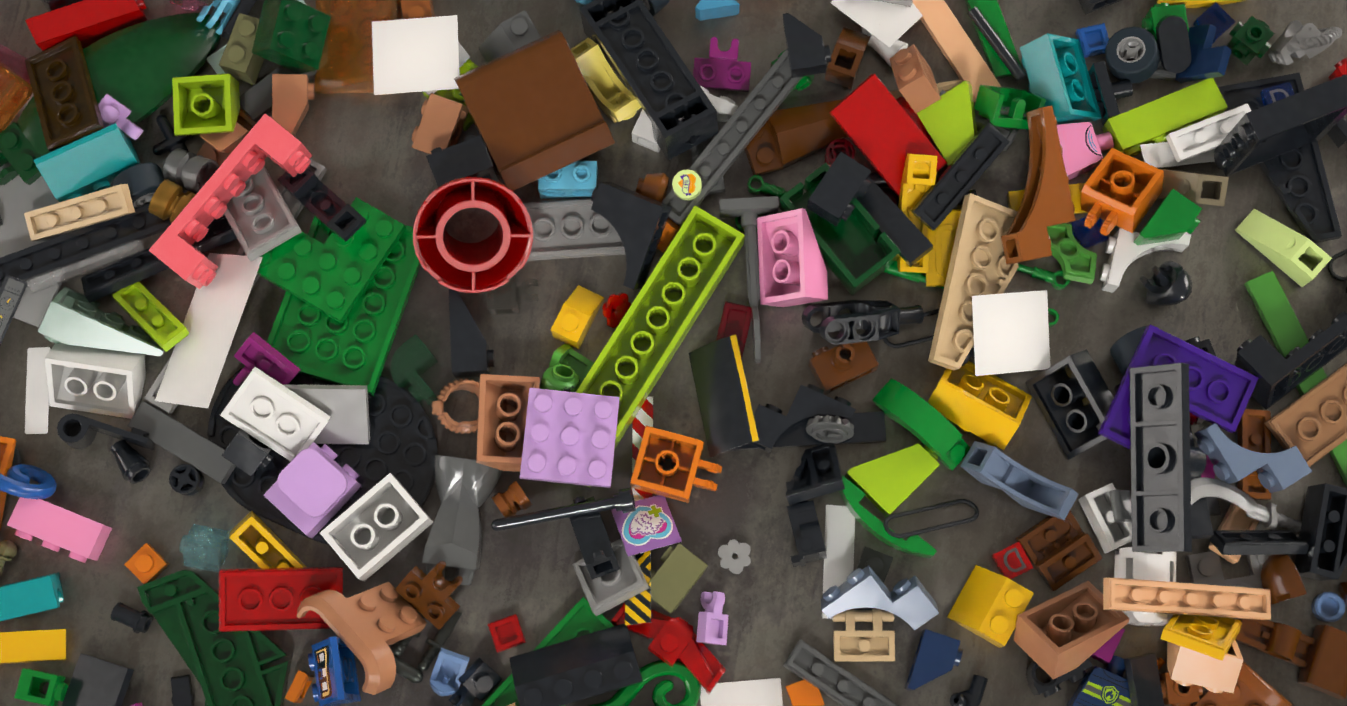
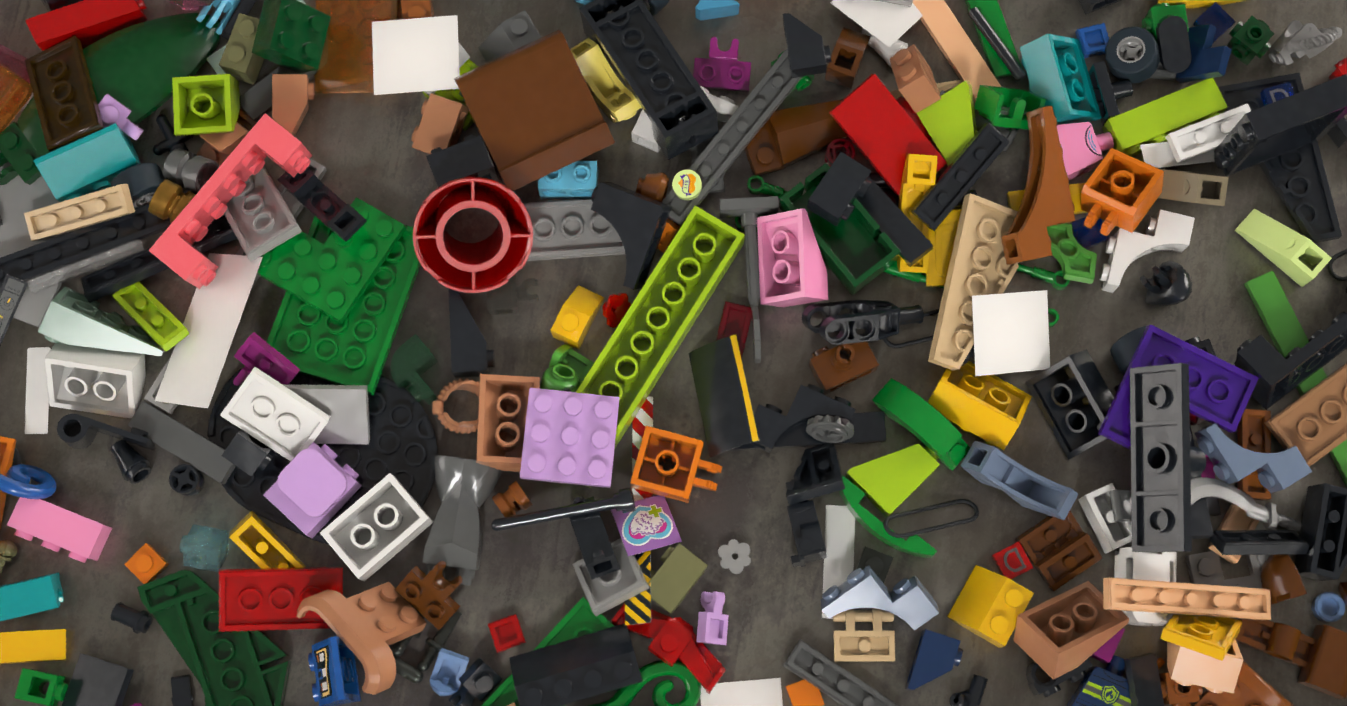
(299, 687): orange tile -> none
(1170, 220): green slope -> none

